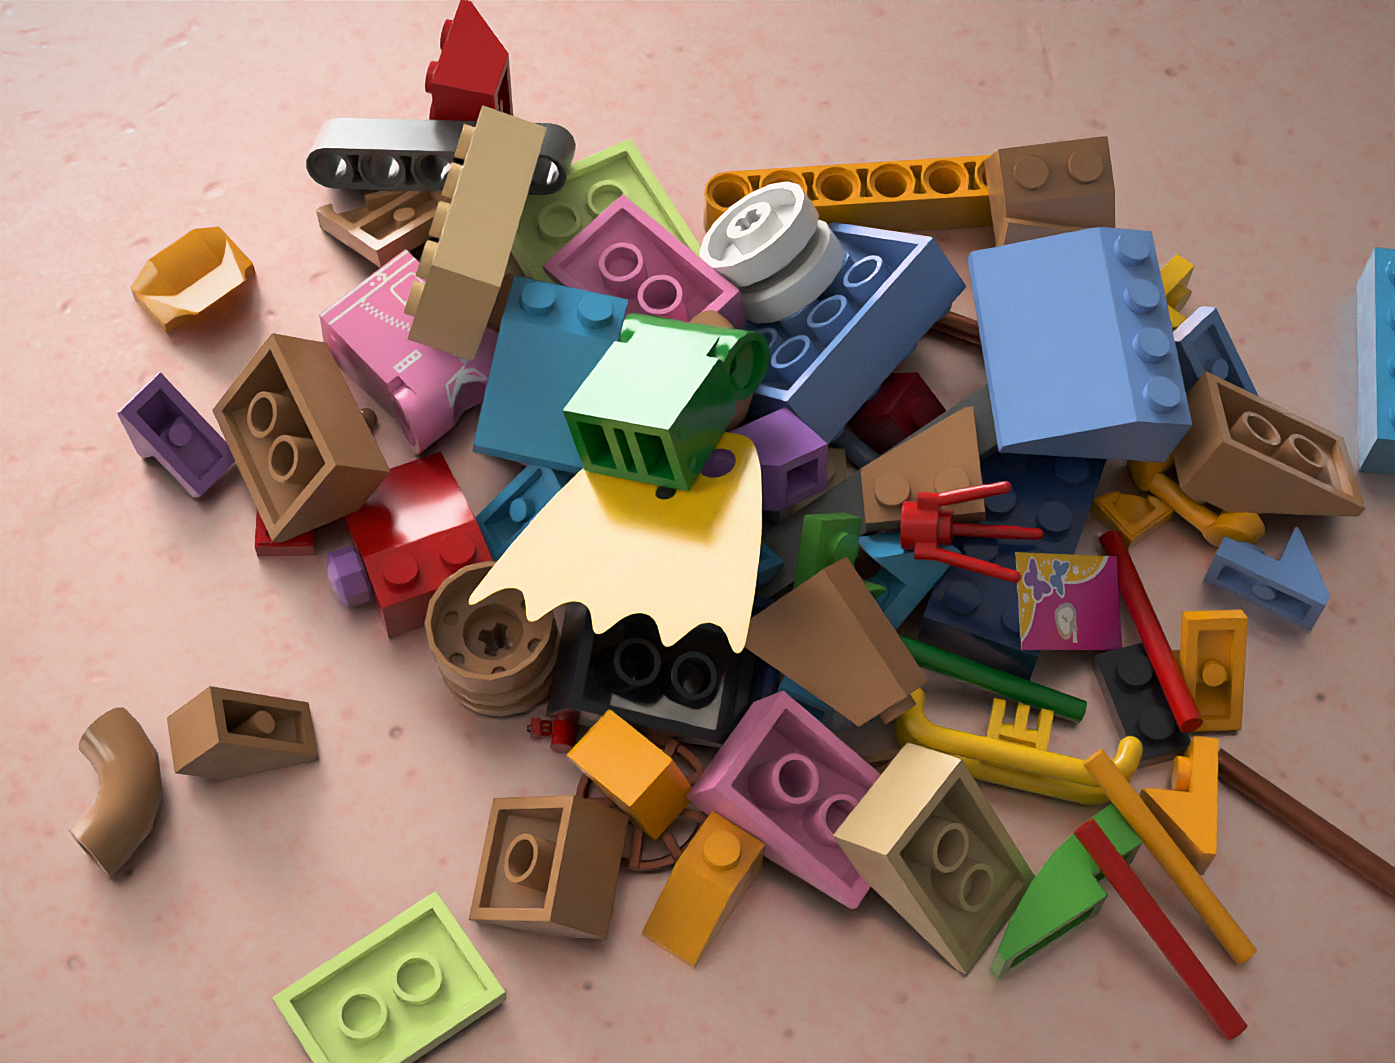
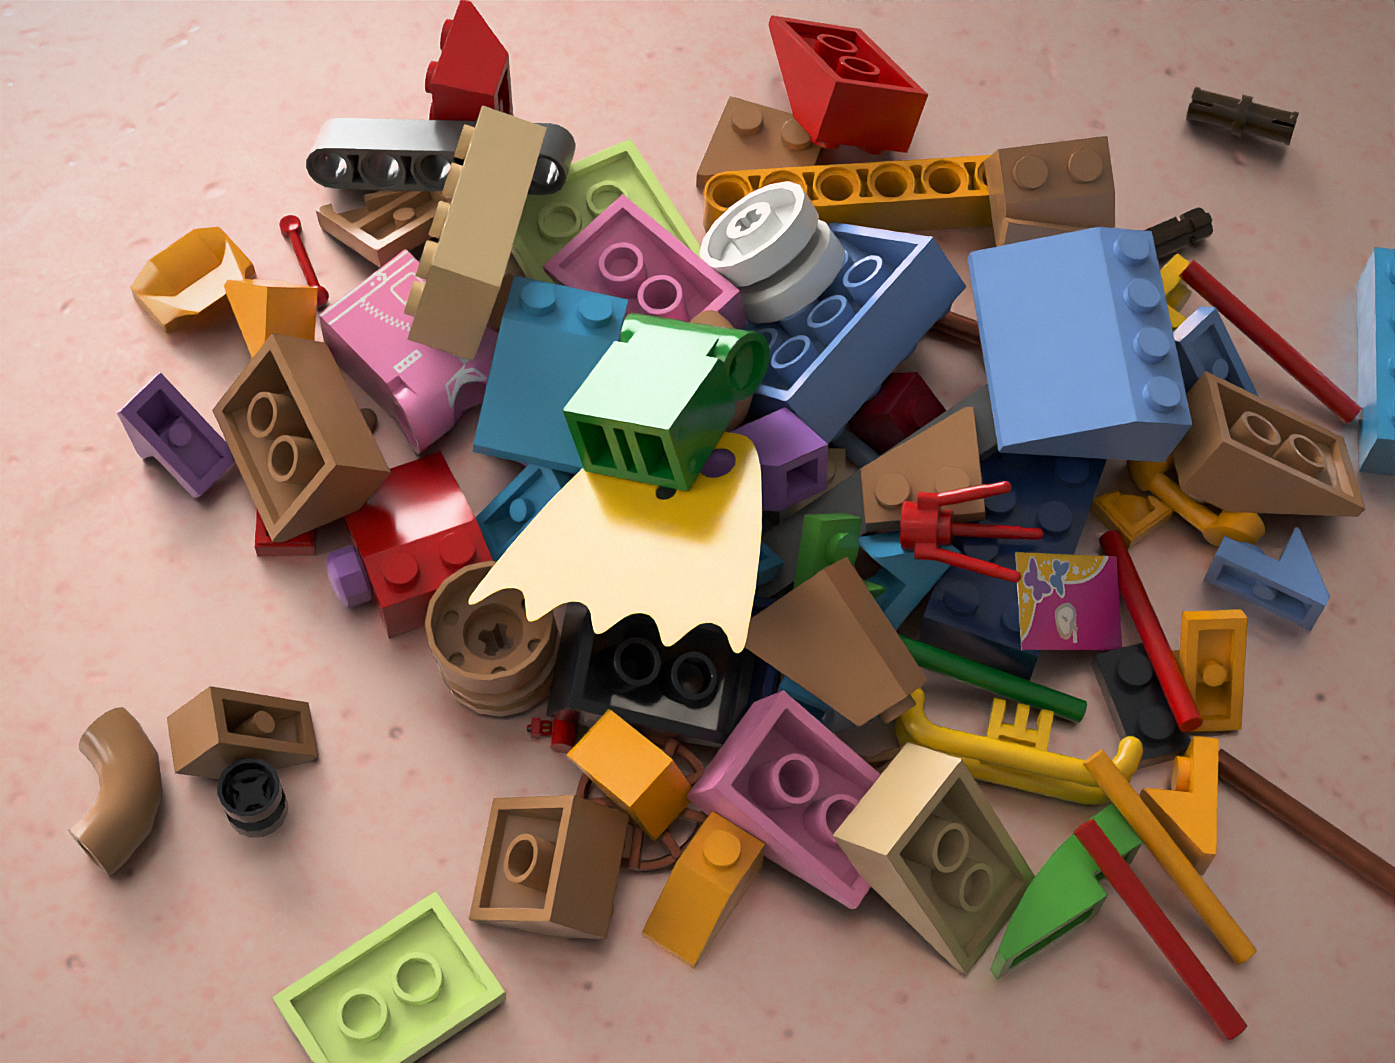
(251, 784): none -> black wheel
(271, 308): none -> light orange slope
(291, 228): none -> red hinge
(754, 139): none -> medium nougat wing
(846, 87): none -> red slope
(1174, 234): none -> dark brown axle
(1242, 116): none -> dark brown pin
(1270, 342): none -> red bar

